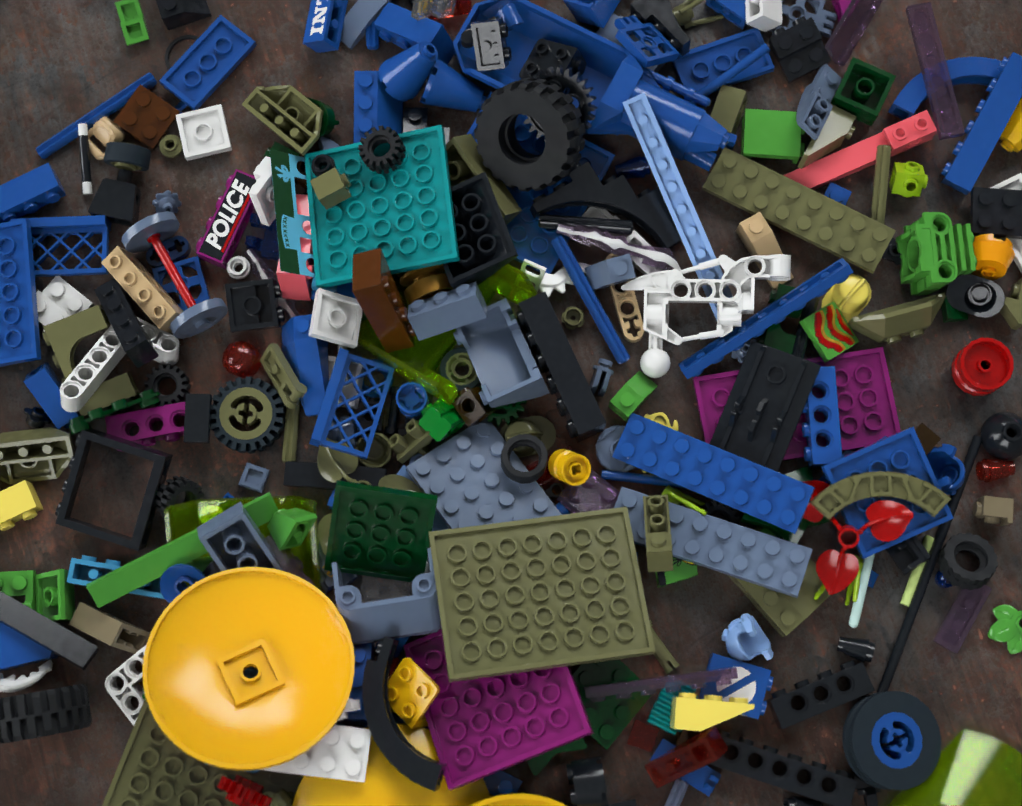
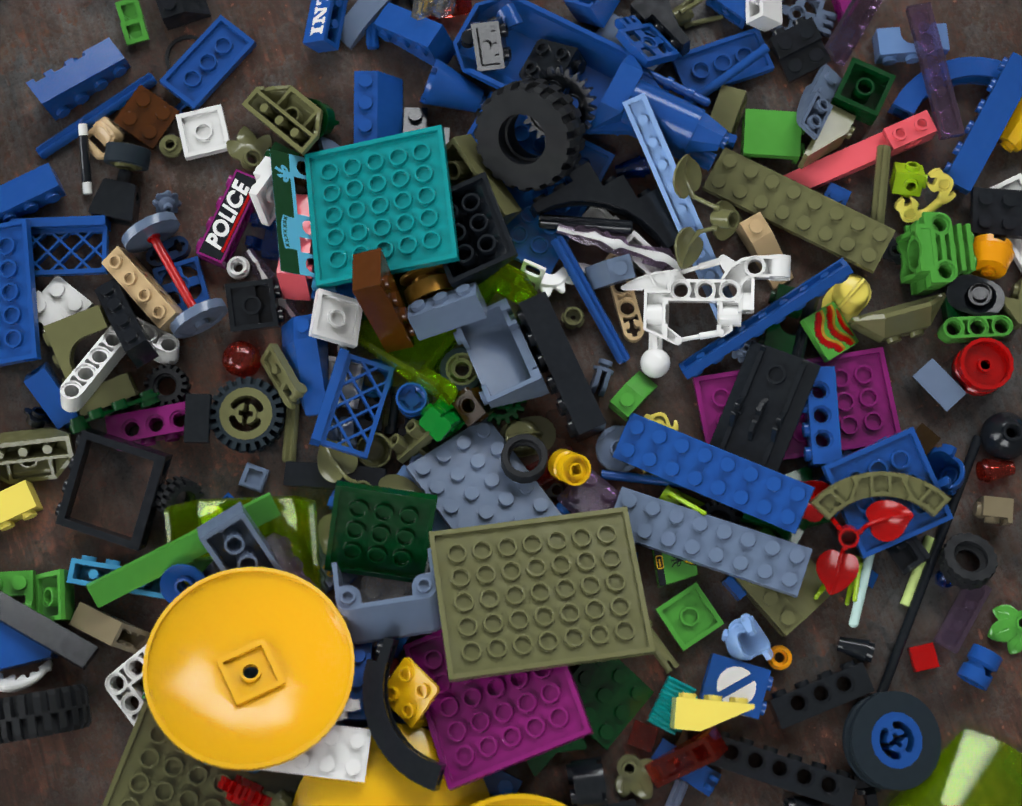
(79, 78): none -> blue wedge
(248, 146): none -> olive plate
(290, 527): bright green slope -> none
(320, 161): black plate -> none
(331, 188): olive brick -> none
(375, 139): black tyre -> none
(408, 70): blue cone -> none
(633, 781): none -> olive plate
(649, 685): clear purple plate -> none
(658, 533): olive slope -> none
(689, 616): none -> bright green plate
(724, 218): none -> olive plant
(734, 588): none -> blue tile
(787, 657): none -> light orange plate
(892, 48): none -> medium blue arch
(923, 657): none -> red tile
(939, 384): none -> sand blue hinge
(942, 183): none -> light yellow helmet
(979, 667): none -> blue wheel
(985, 324): none -> bright green beam

